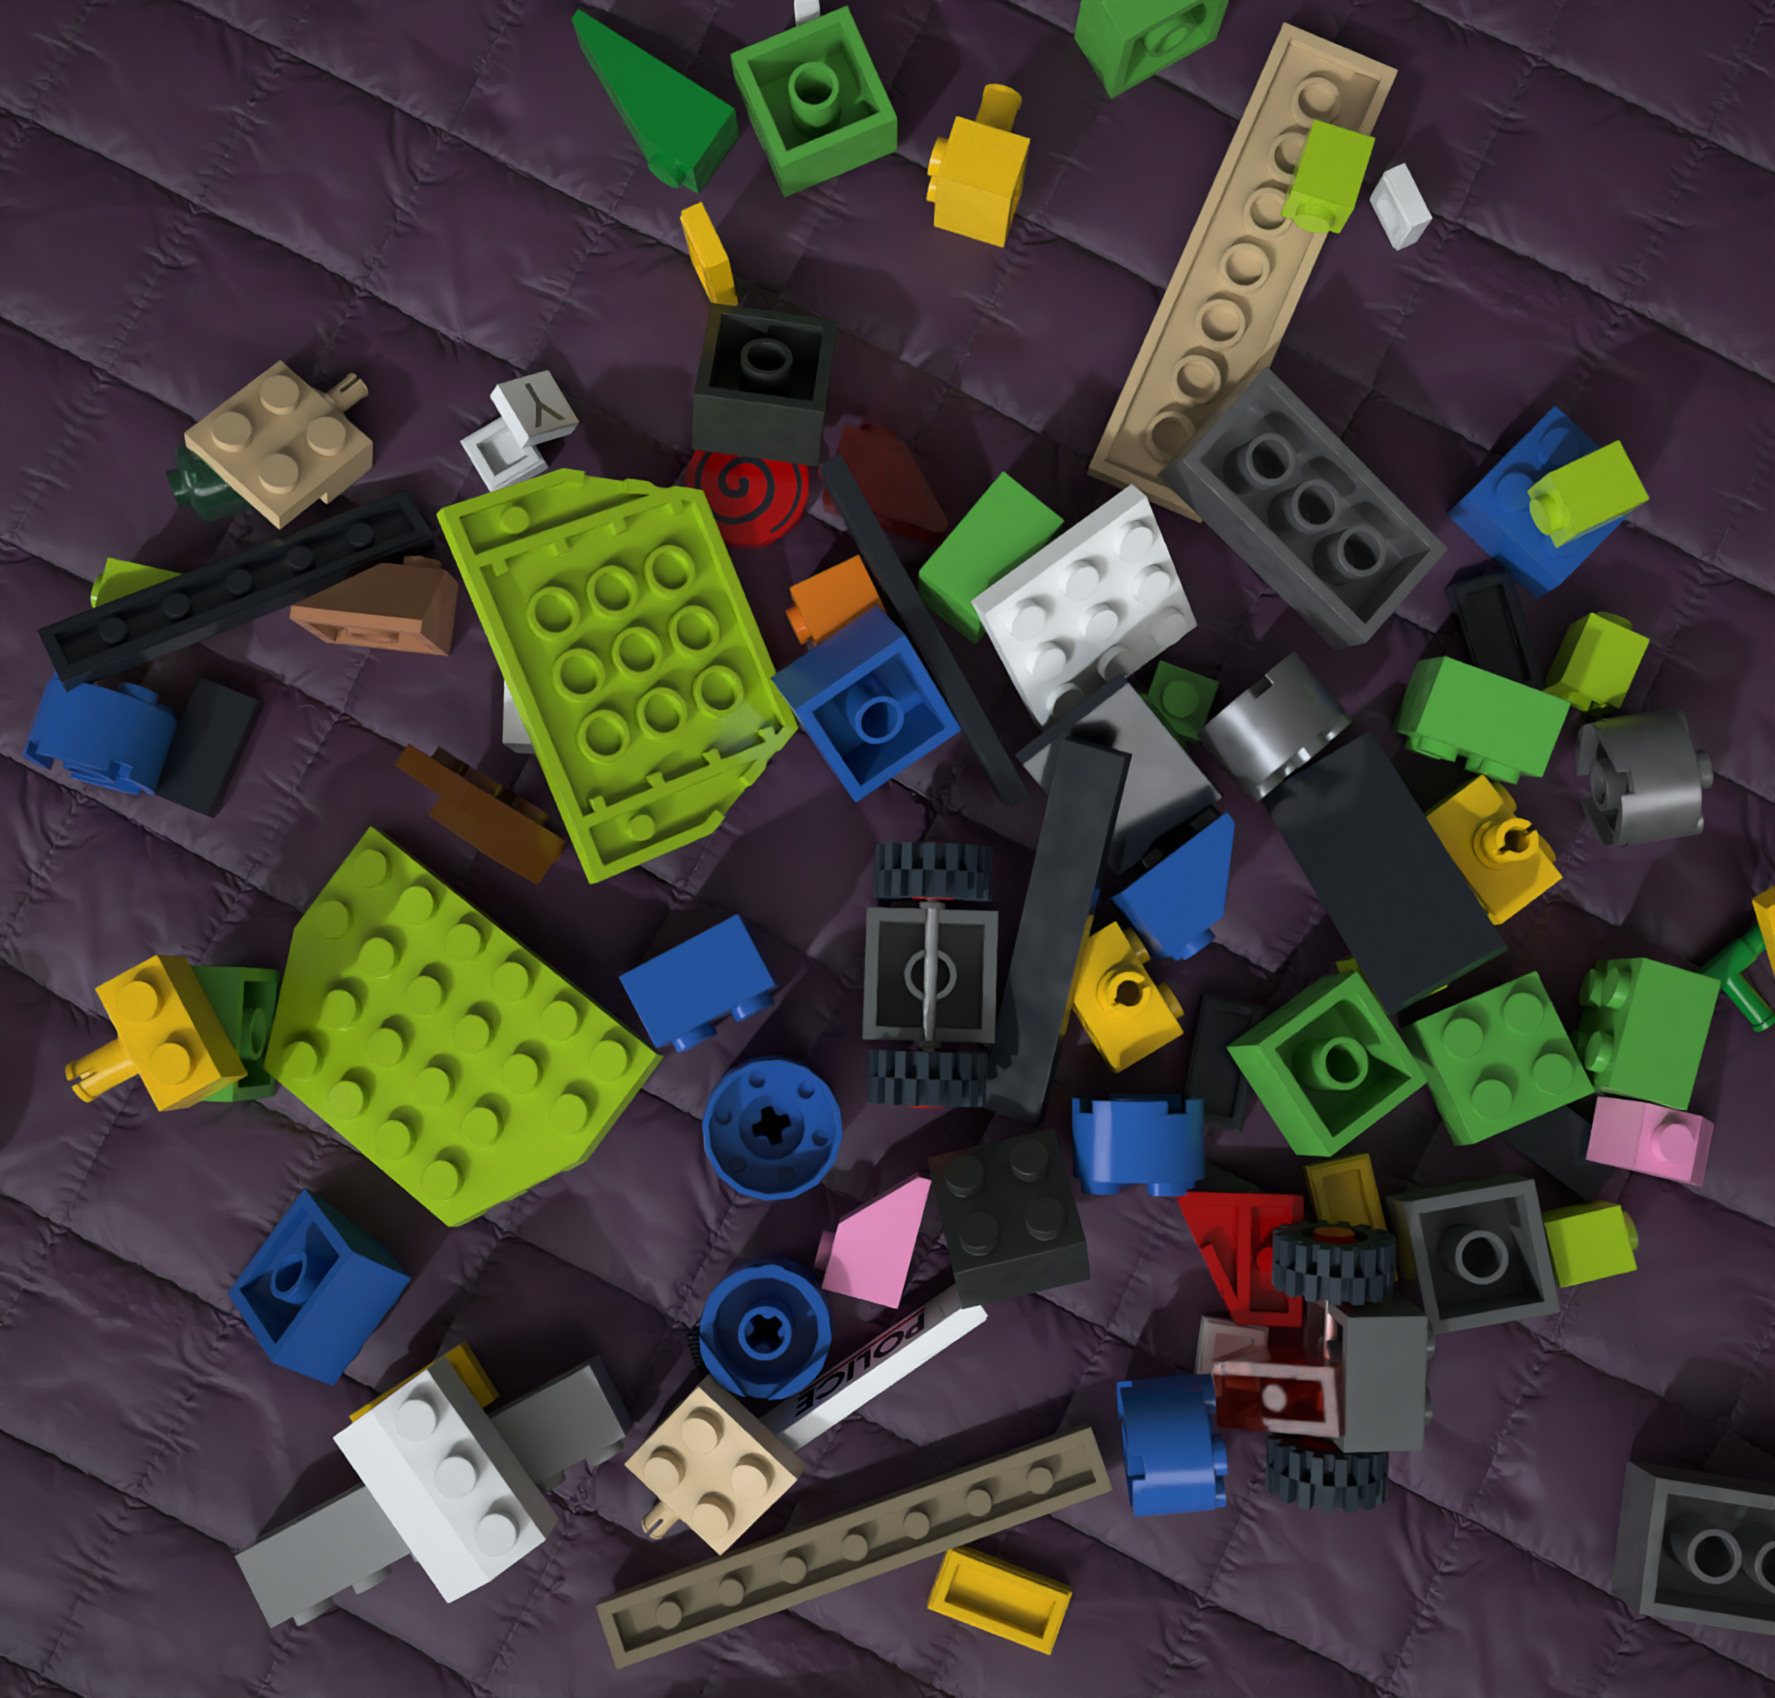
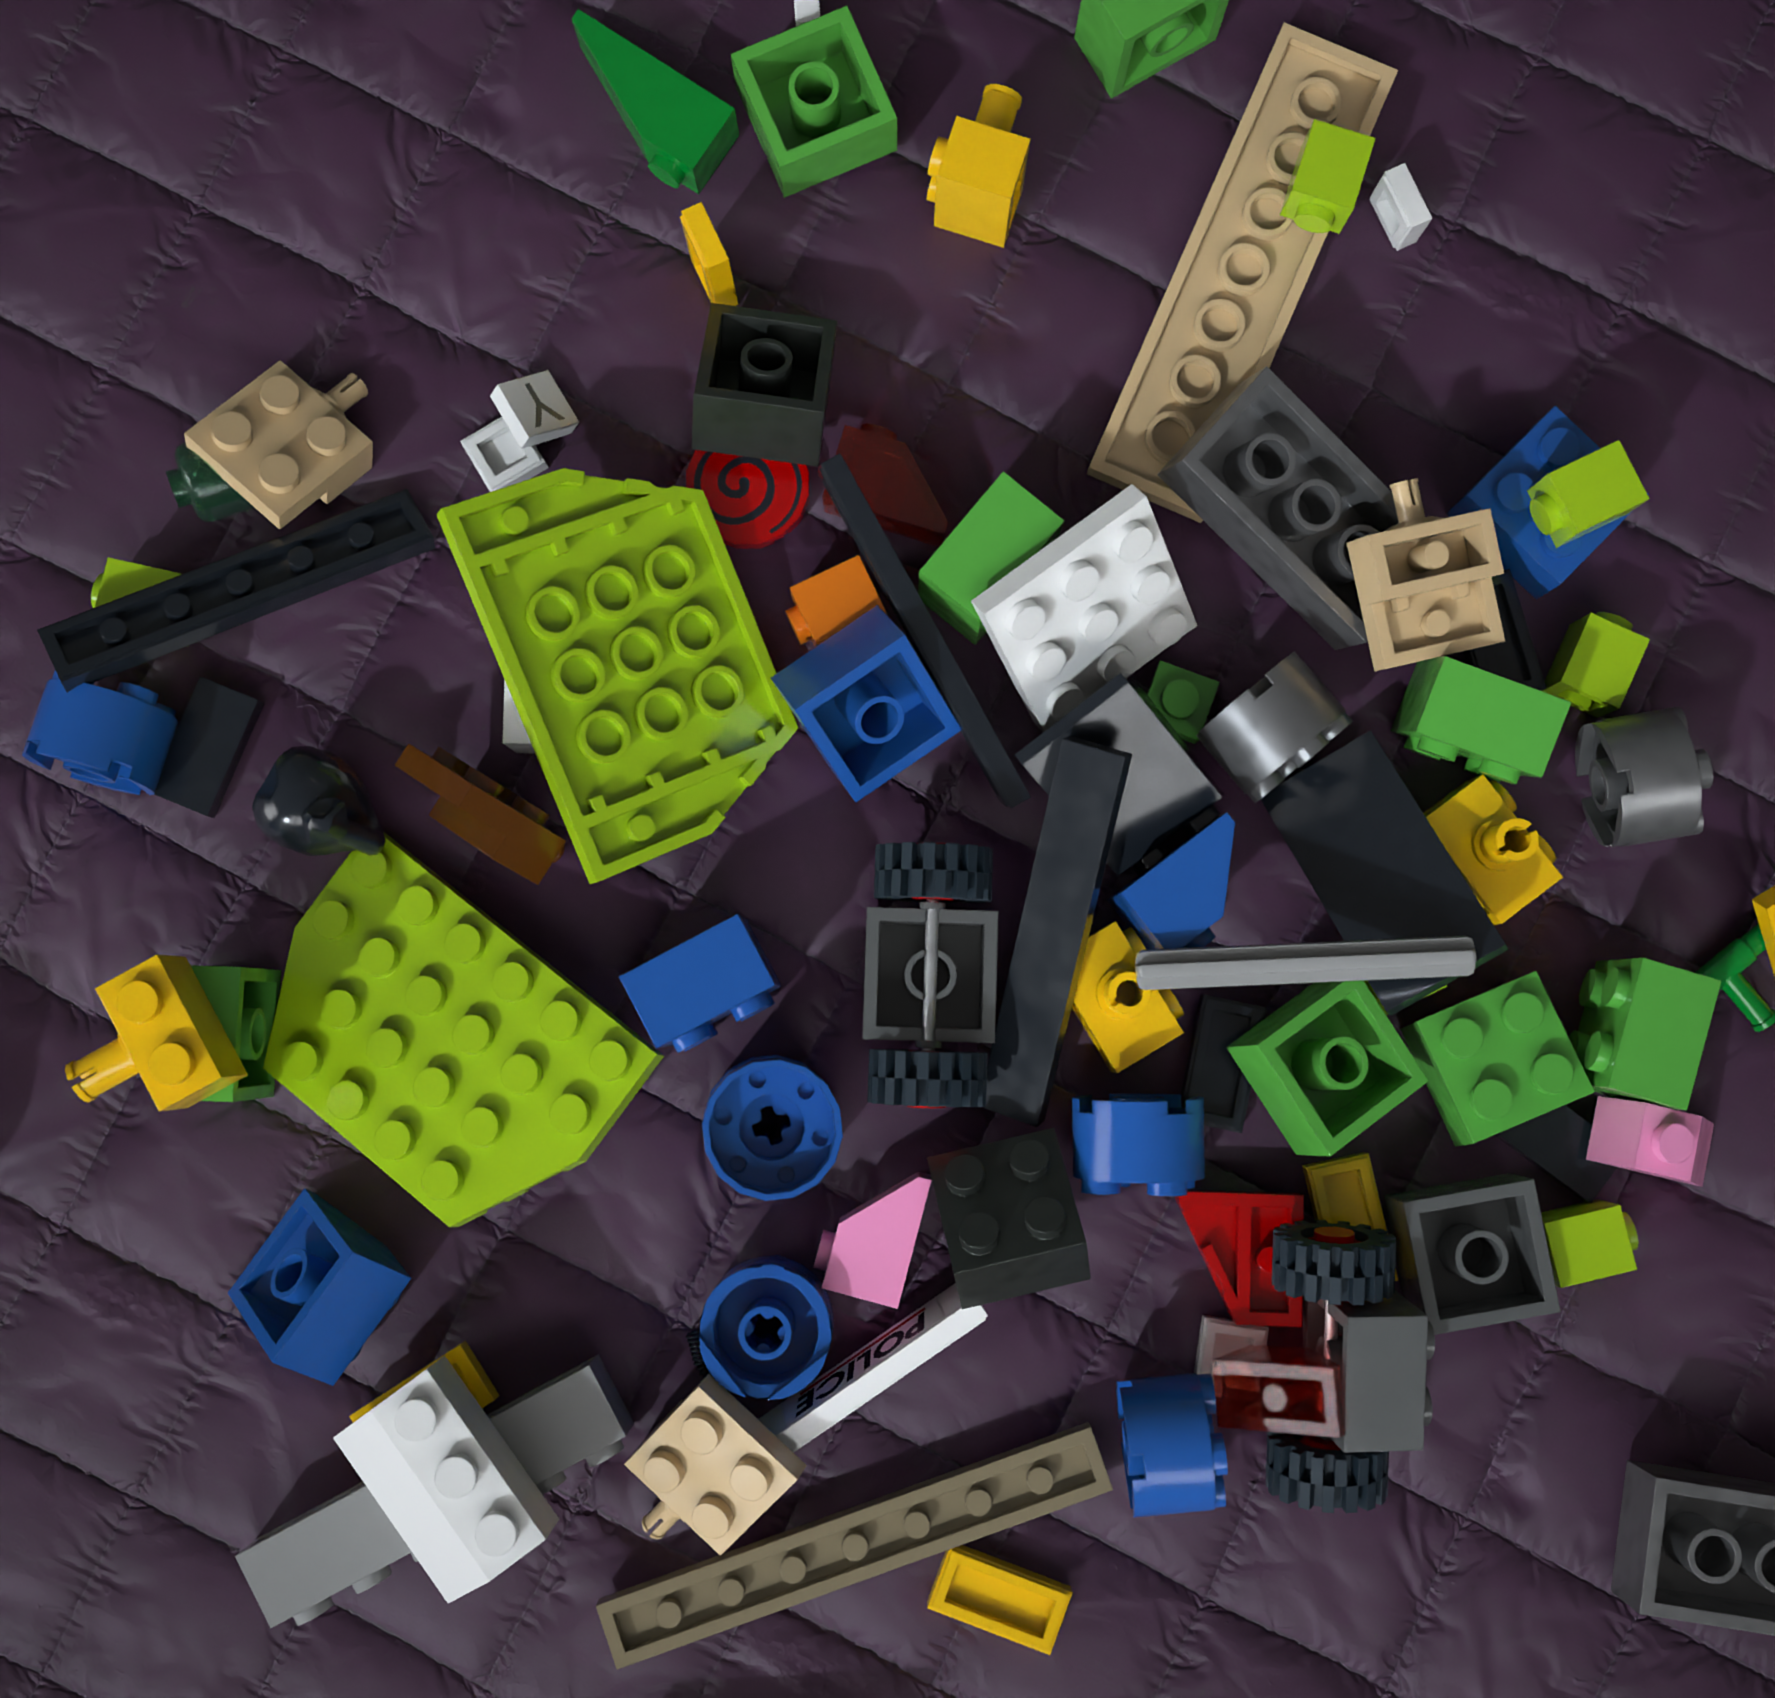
(317, 805): none -> black piece
(386, 608): nougat slope -> none
(1305, 962): none -> light grey axle
(1427, 583): none -> tan plate

